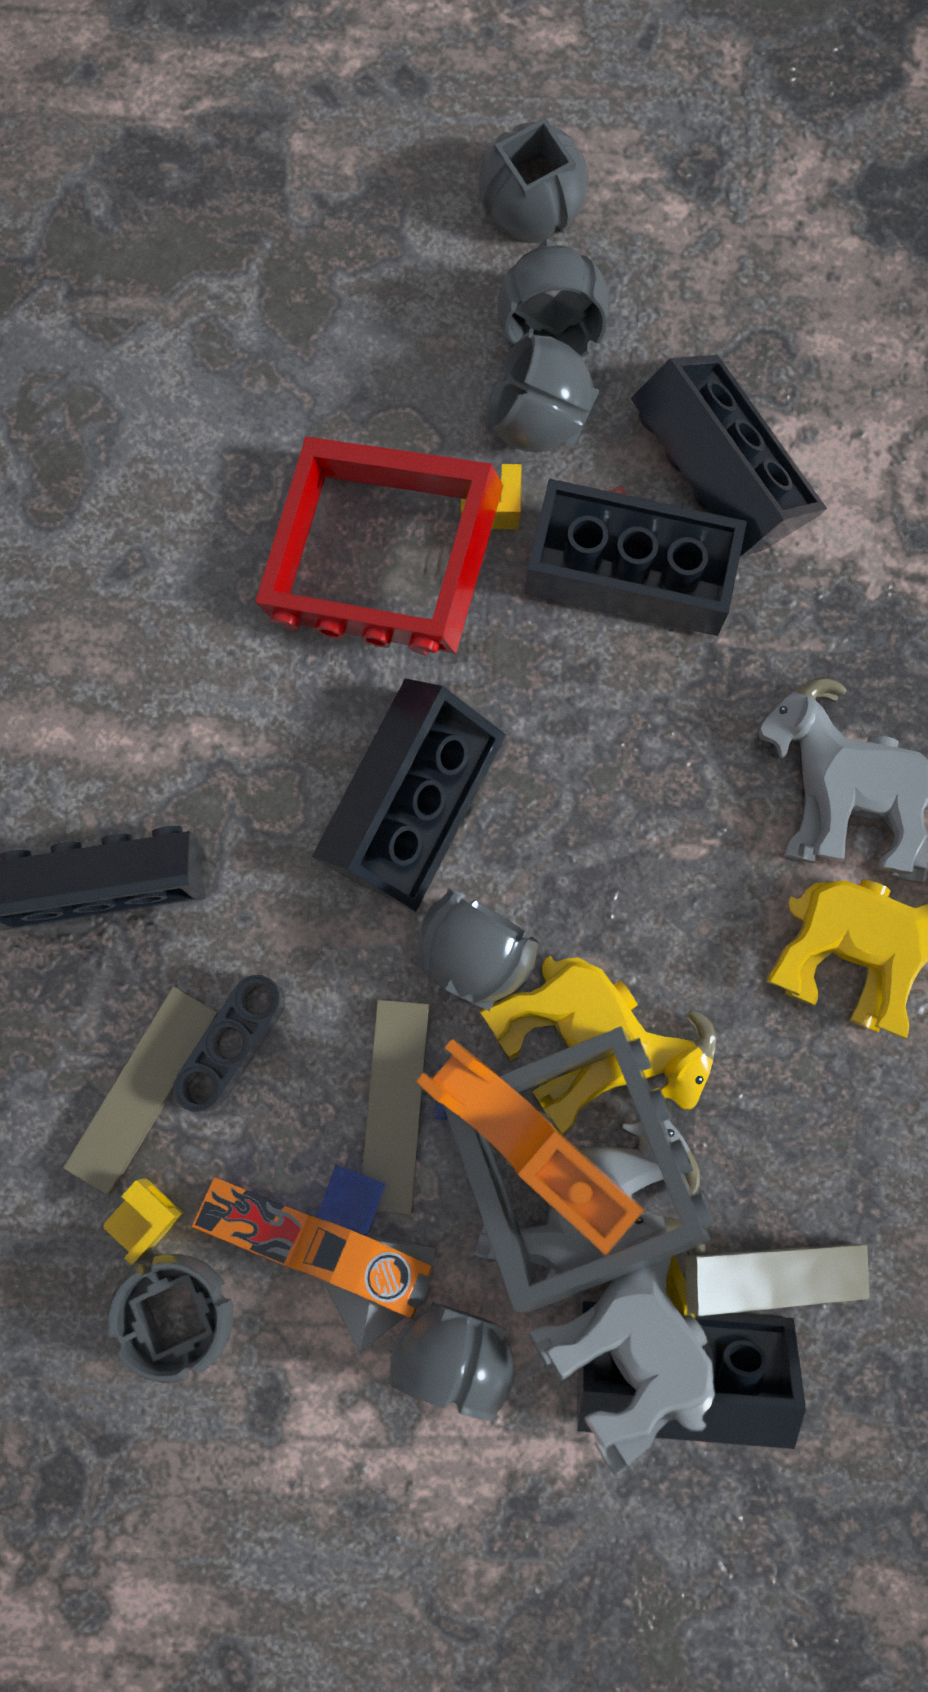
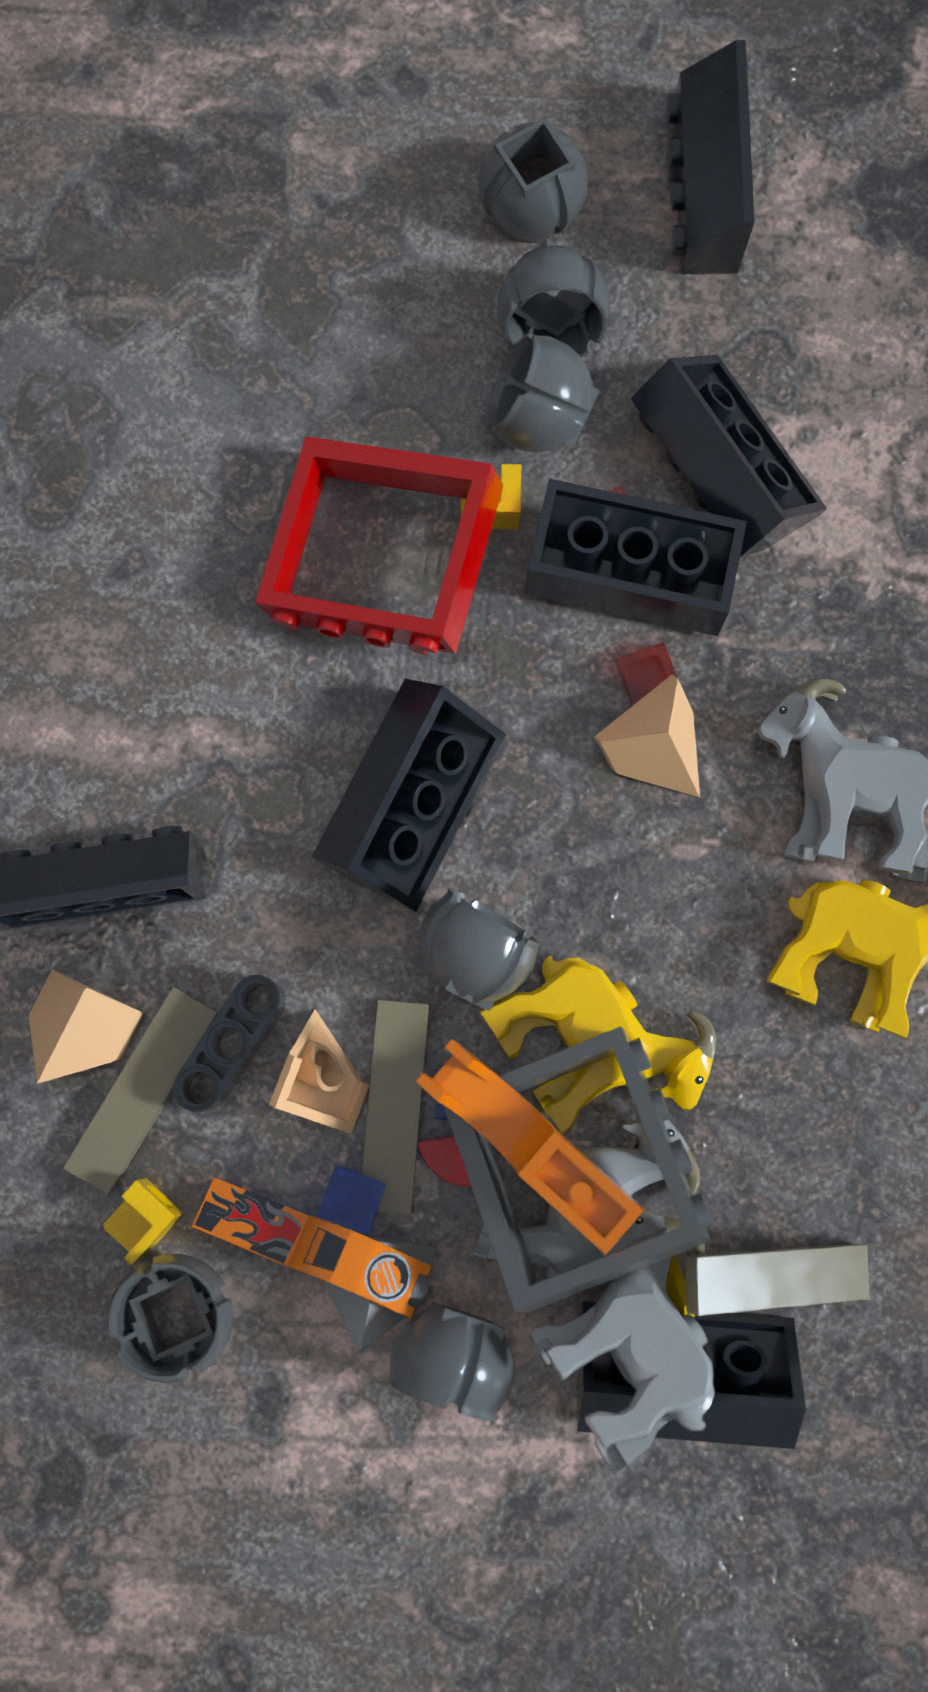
(78, 1028): none -> light nougat slope
(320, 1080): none -> light nougat slope
(445, 1160): none -> red tile
(644, 670): none -> clear red tile
(655, 740): none -> light nougat slope
(712, 163): none -> black slope

